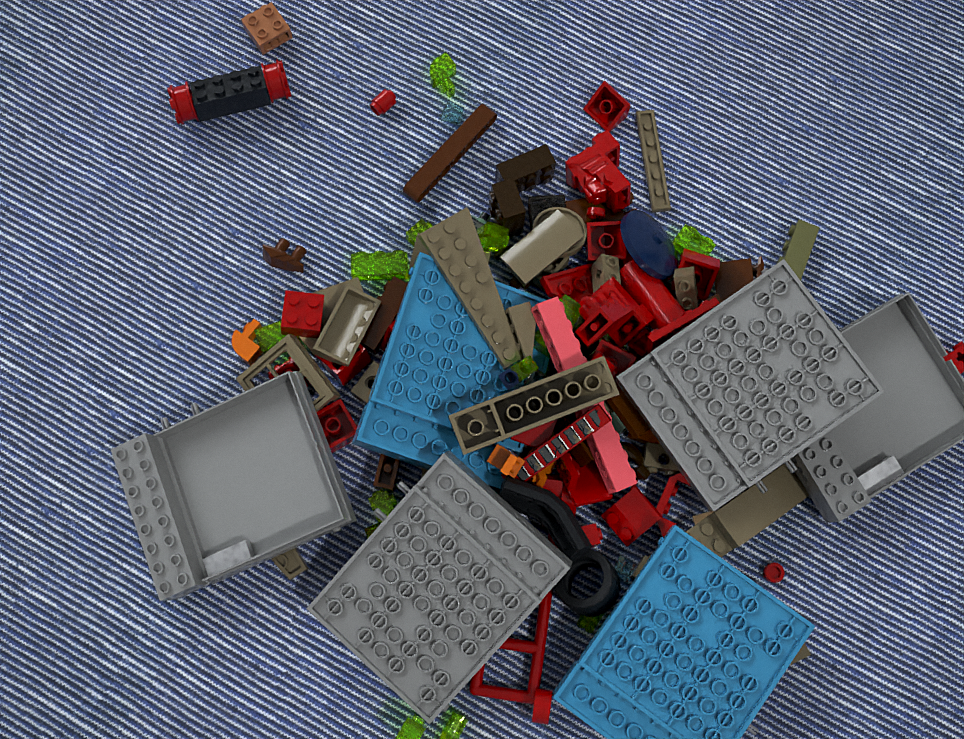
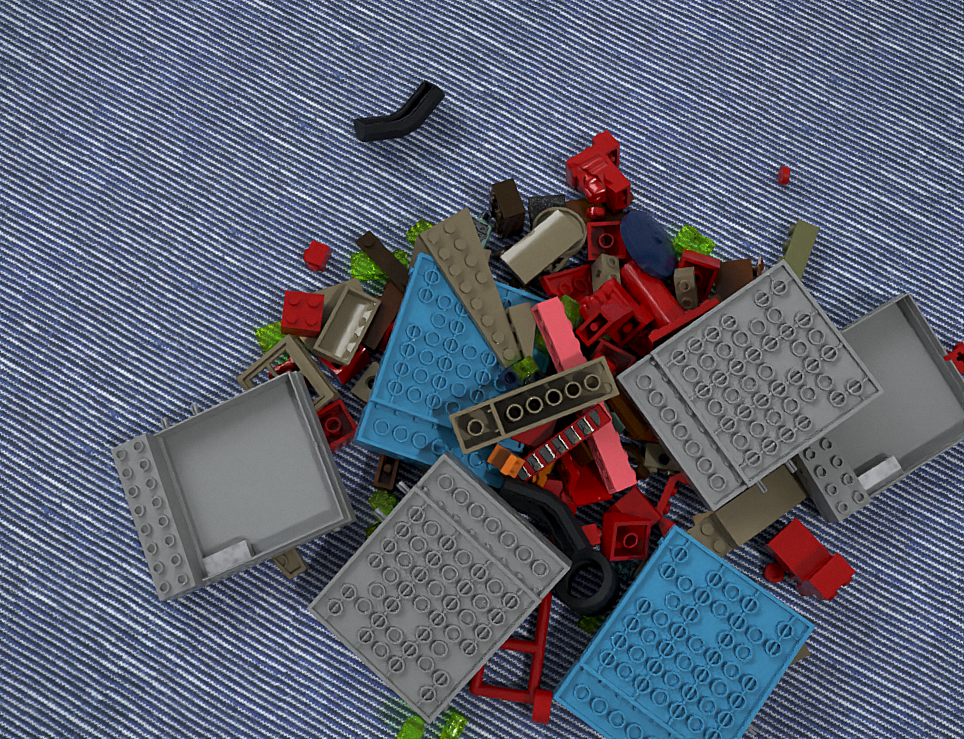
(229, 93): black brick -> none
(244, 345): orange brick -> none
(266, 28): nougat brick -> none
(278, 258): reddish brown connector -> none
(317, 256): none -> red brick
(383, 102): red brick -> none
(384, 260): none -> dark brown plate
(404, 120): none -> black piece
(440, 73): clear neon green brick -> none
(449, 153): reddish brown beam -> none
(451, 113): clear light blue slope -> none
(493, 237): clear neon green slope -> none
(528, 169): dark brown brick -> none
(607, 107): red slope -> none
(625, 536): none -> red slope
(652, 161): dark tan tile -> none
(783, 175): none -> red tile
(809, 561): none -> red brick

